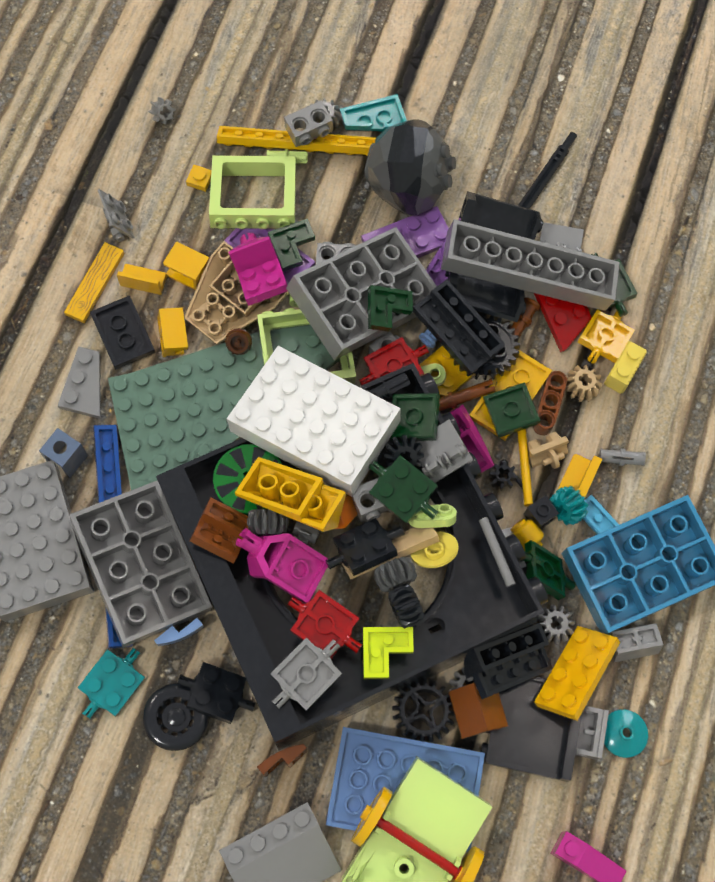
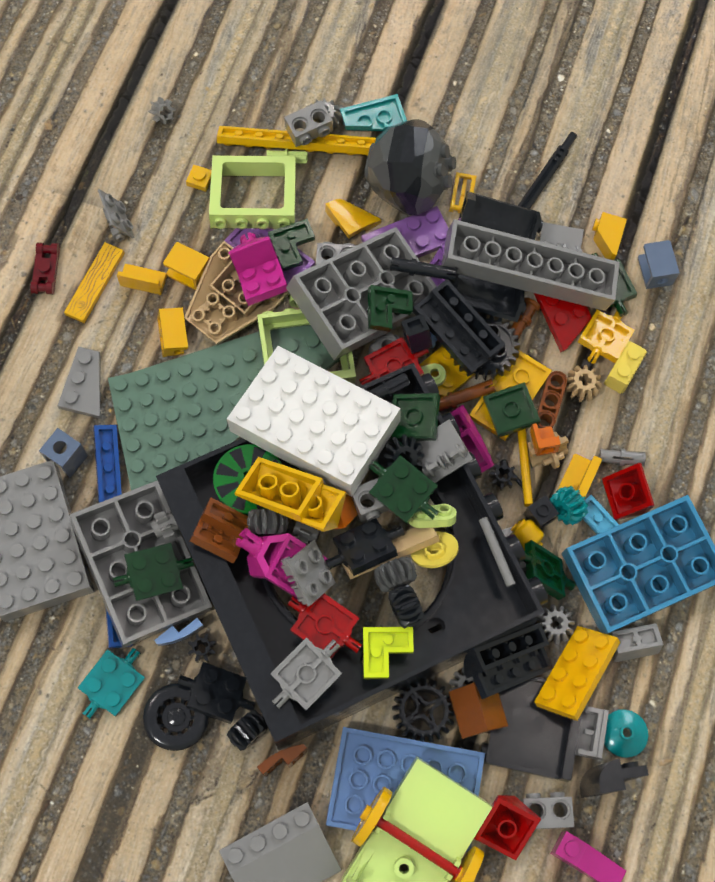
(45, 268): none -> dark red plate
(122, 332): black plate -> none
(153, 571): none -> dark green plate
(164, 525): none -> light grey gear
(195, 646): none -> black gear
(238, 341): reddish brown hat -> none
(247, 730): none -> black gear
(309, 573): none -> light grey hinge
(350, 217): none -> yellow slope
(416, 334): none -> black brick
(424, 269): none -> black pin
(465, 176): none -> yellow tile
(508, 826): none -> red slope
(544, 440): none -> orange panel
(546, 805): none -> light grey brick
(608, 234): none -> yellow slope
(610, 777): none -> black brick
(628, 492): none -> red slope
(658, 264): none -> sand blue piece

